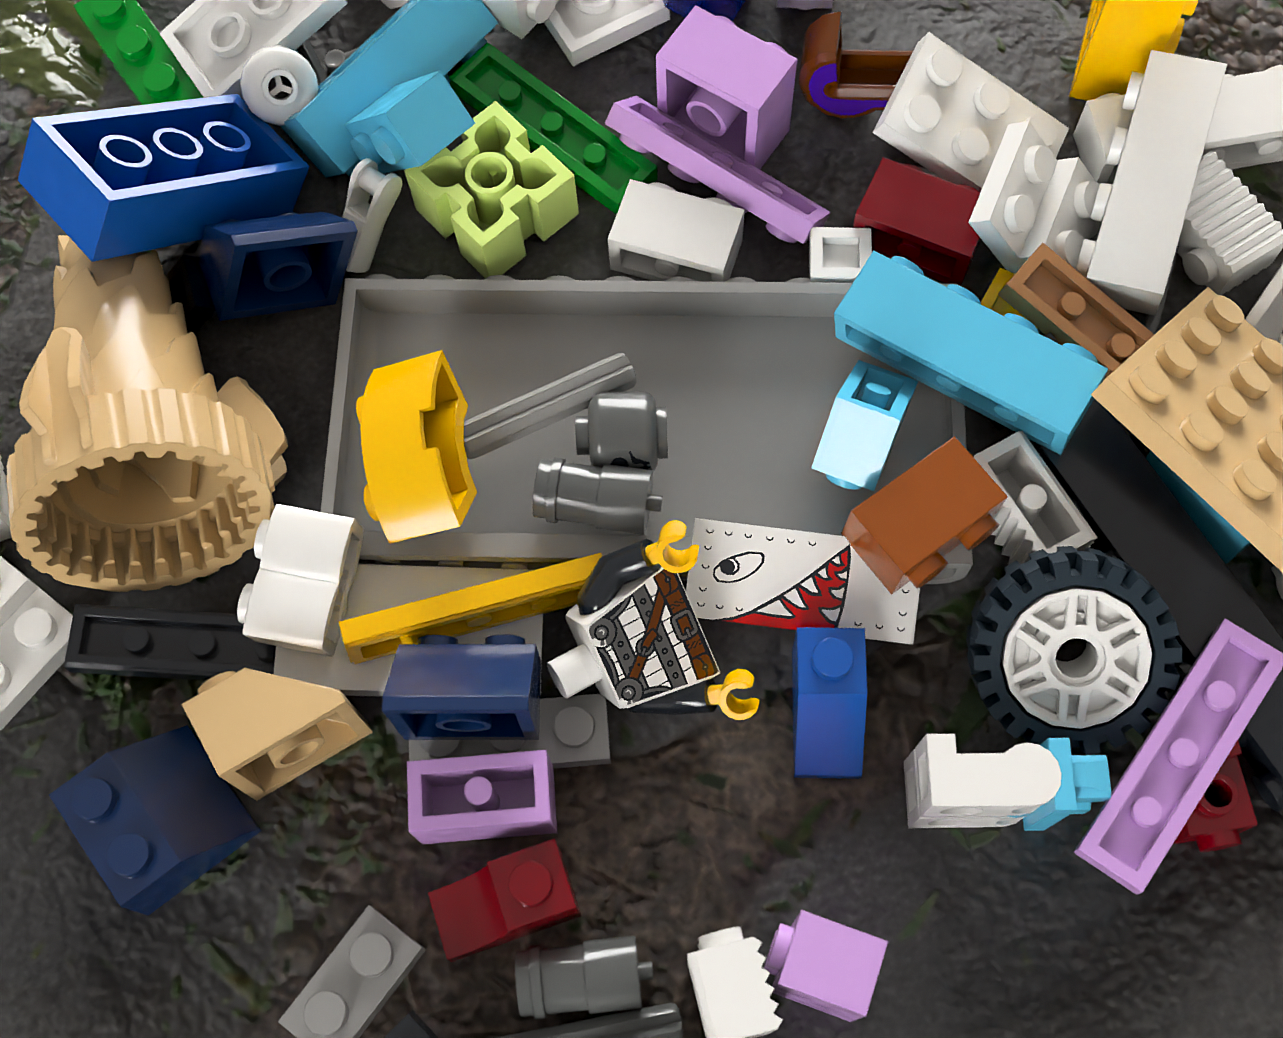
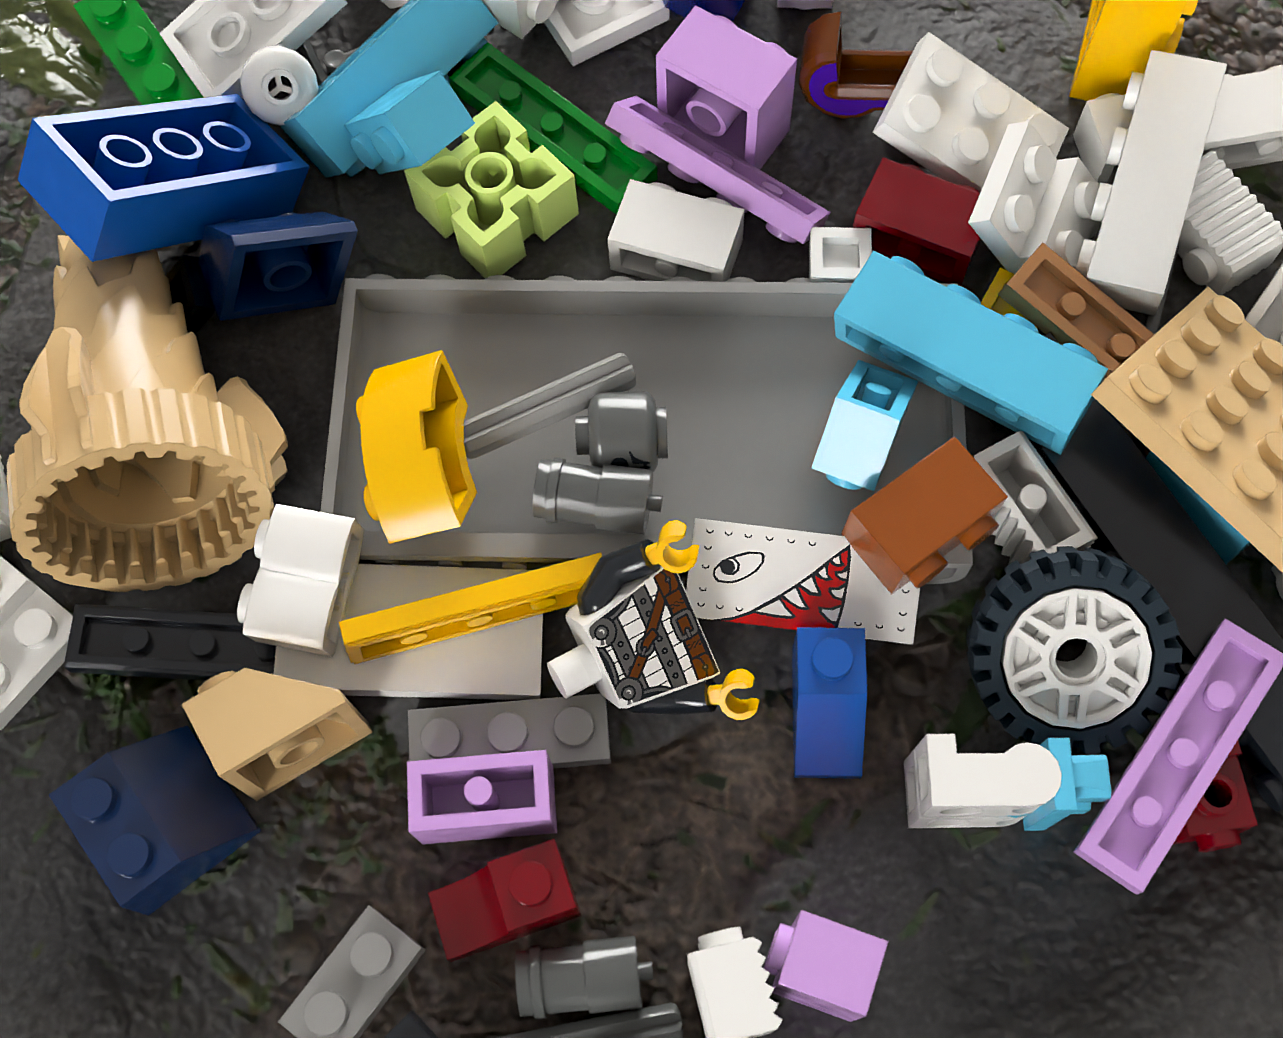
(368, 217): white bar -> none
(465, 689): dark blue slope -> none

